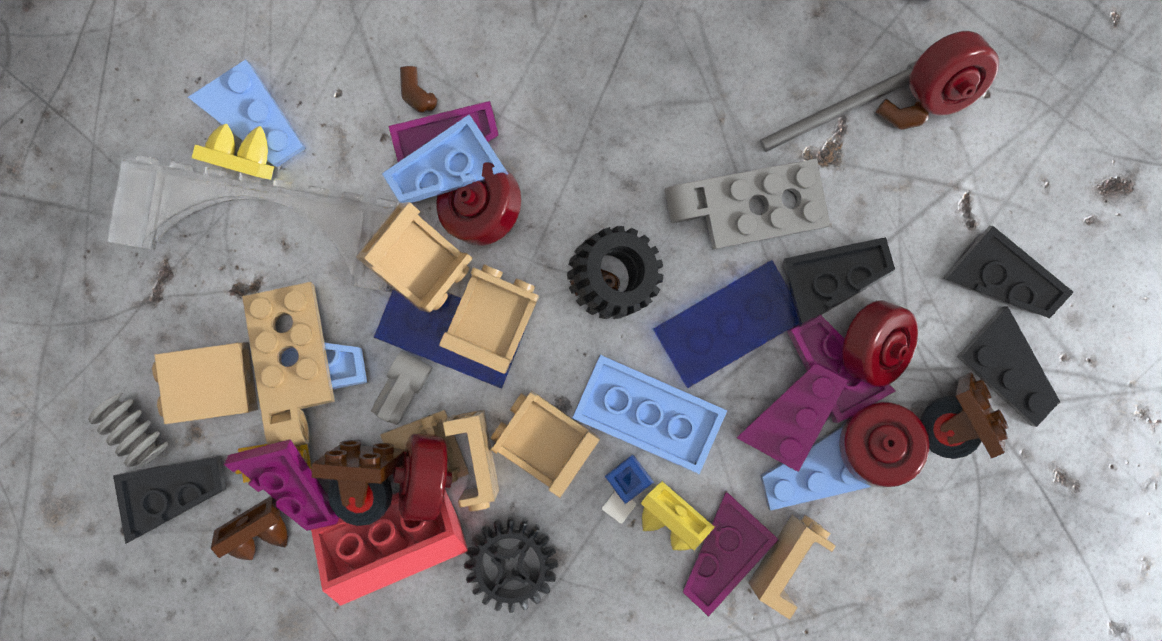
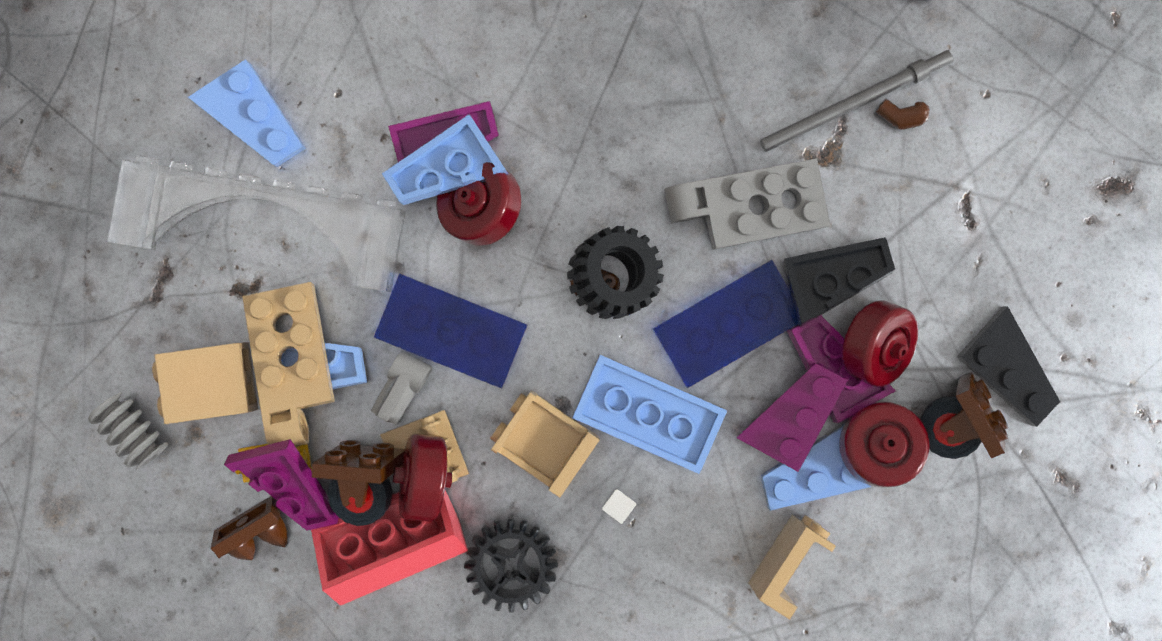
(163, 492): black wing -> none
(250, 157): light yellow tile -> none
(413, 94): reddish brown arm -> none
(414, 258): tan panel -> none
(482, 457): tan panel -> none
(490, 319): tan panel -> none
(629, 479): blue tile -> none
(668, 509): light yellow tile -> none
(727, 554): magenta wing -> none
(954, 73): dark red wheel -> none
(1009, 274): black wing -> none

